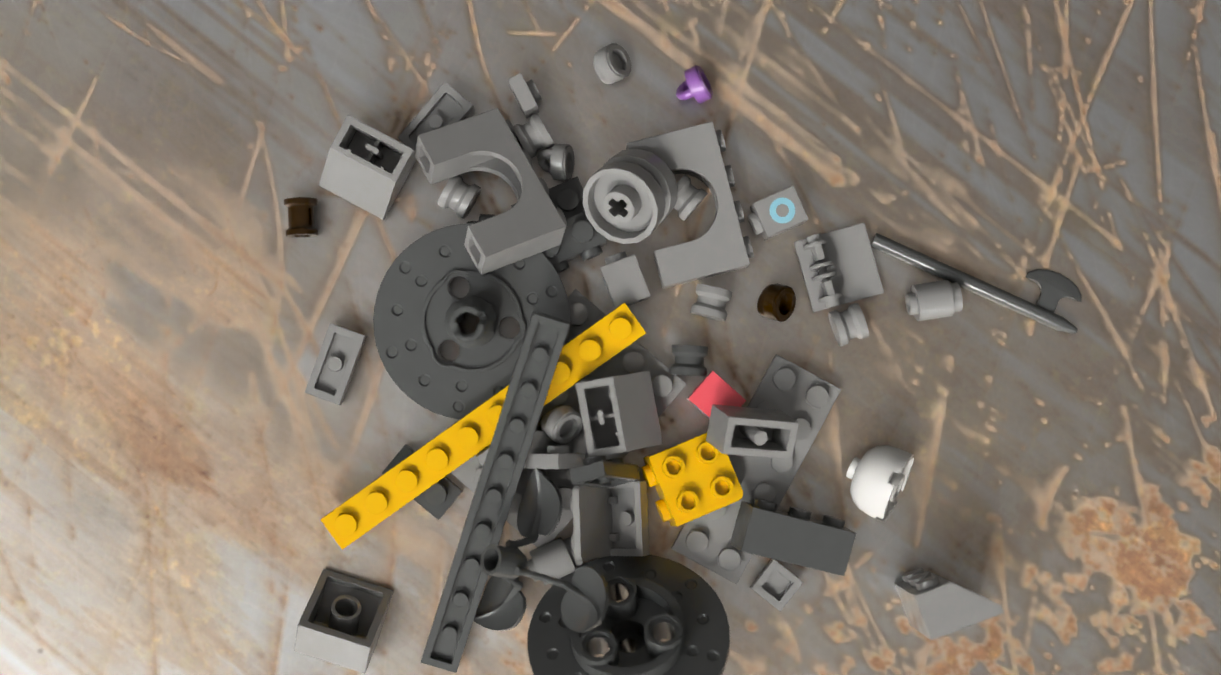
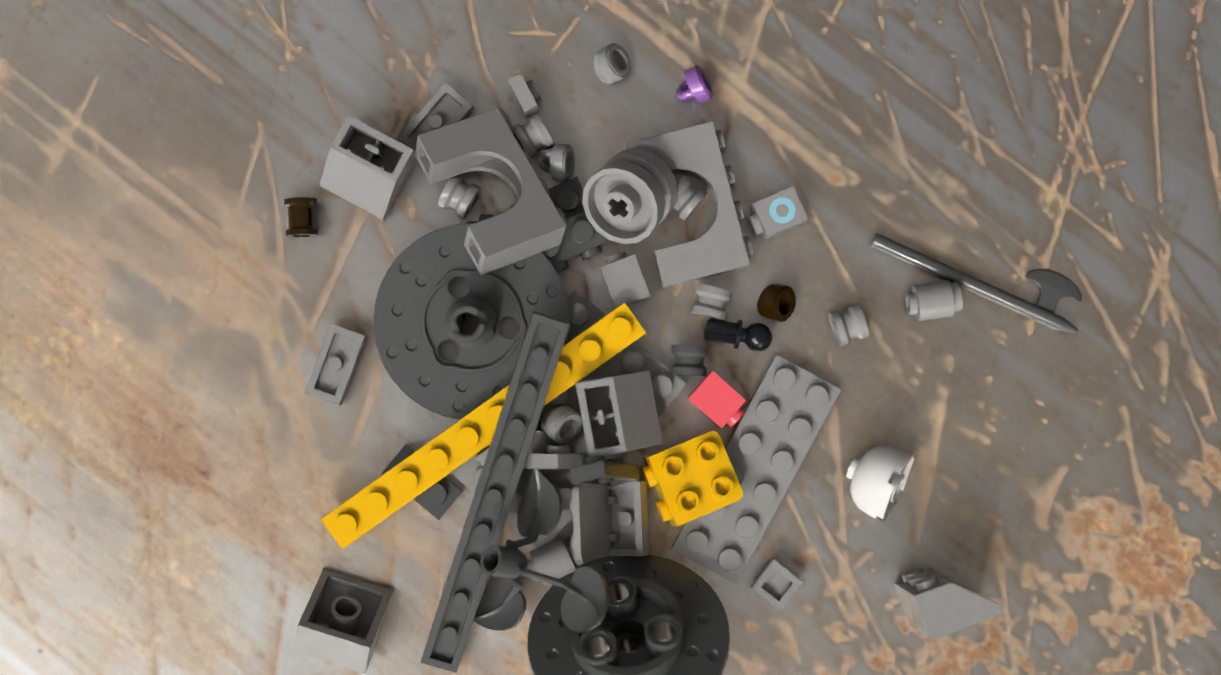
(752, 431): light grey brick -> none
(756, 336): none -> black axle
(793, 536): dark grey brick -> none
(838, 267): light grey hinge -> none

